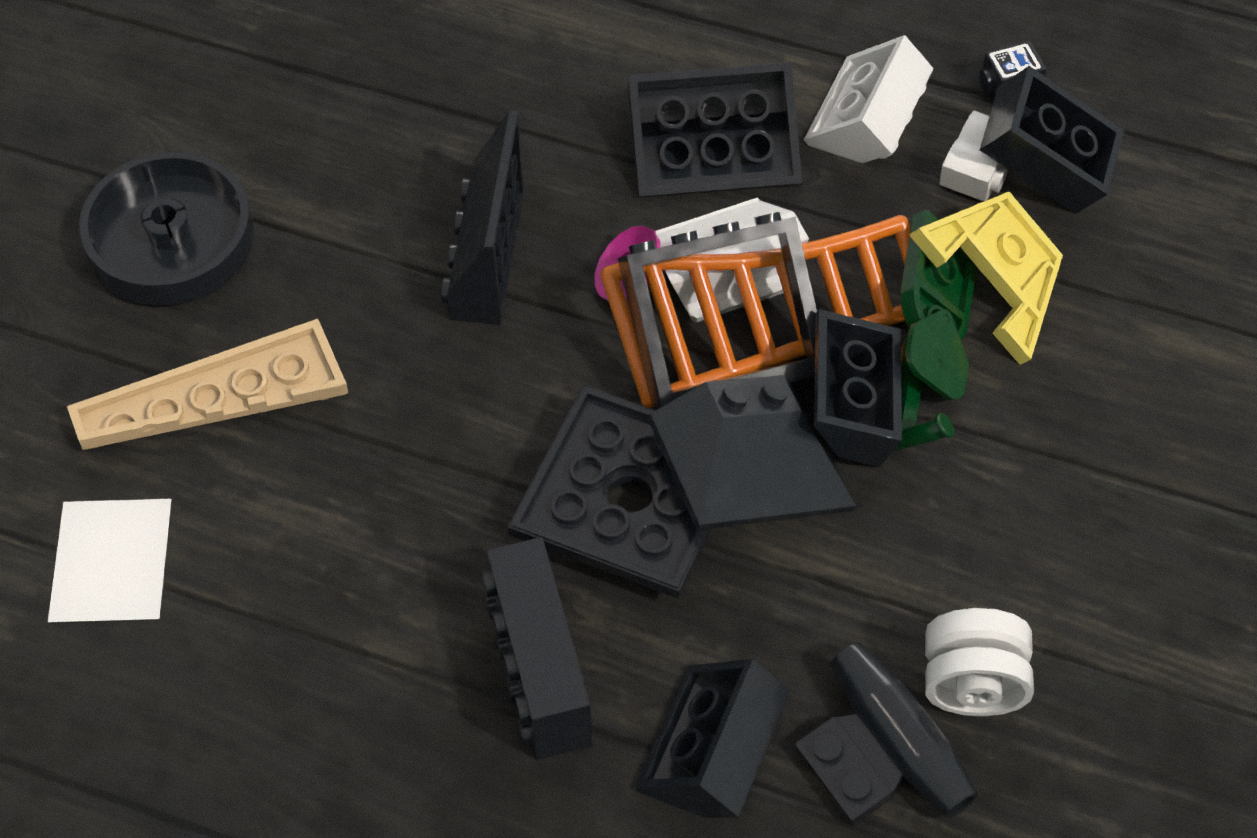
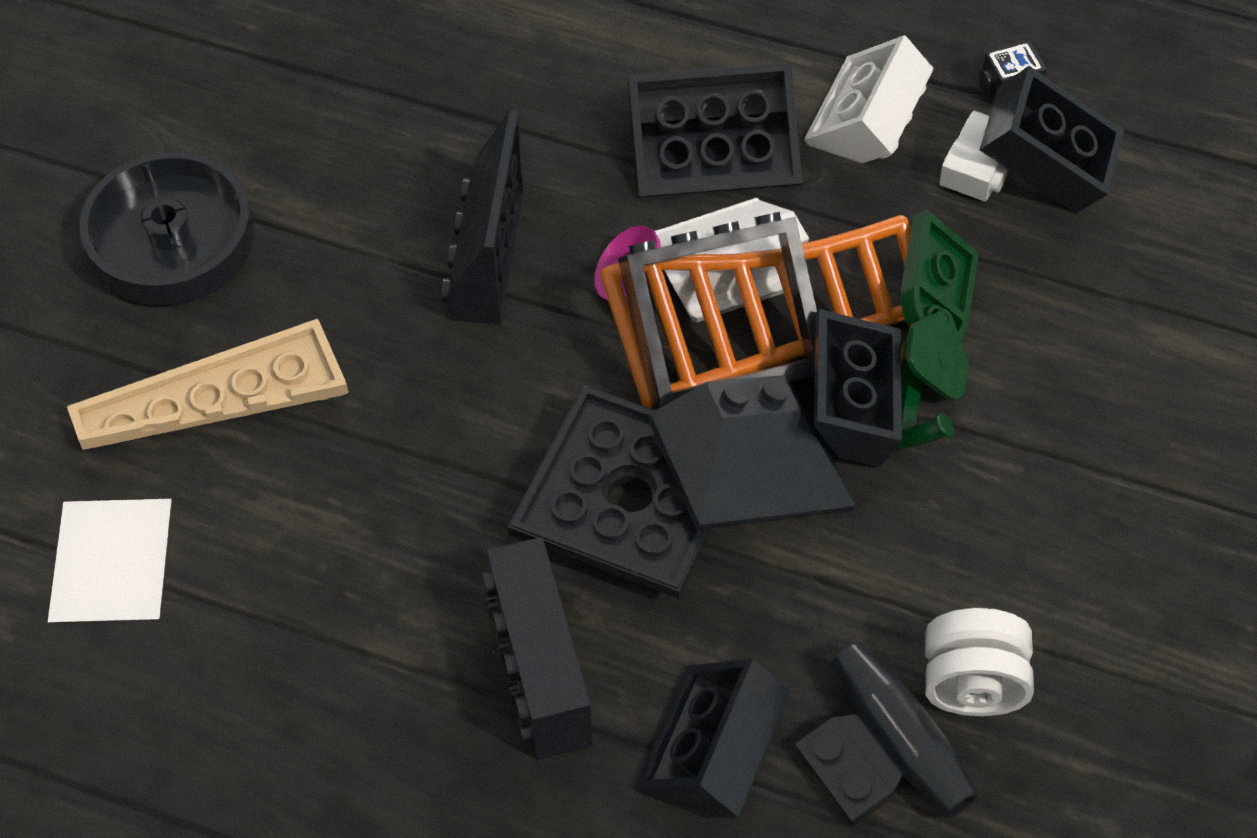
(1010, 255): light yellow wing -> none

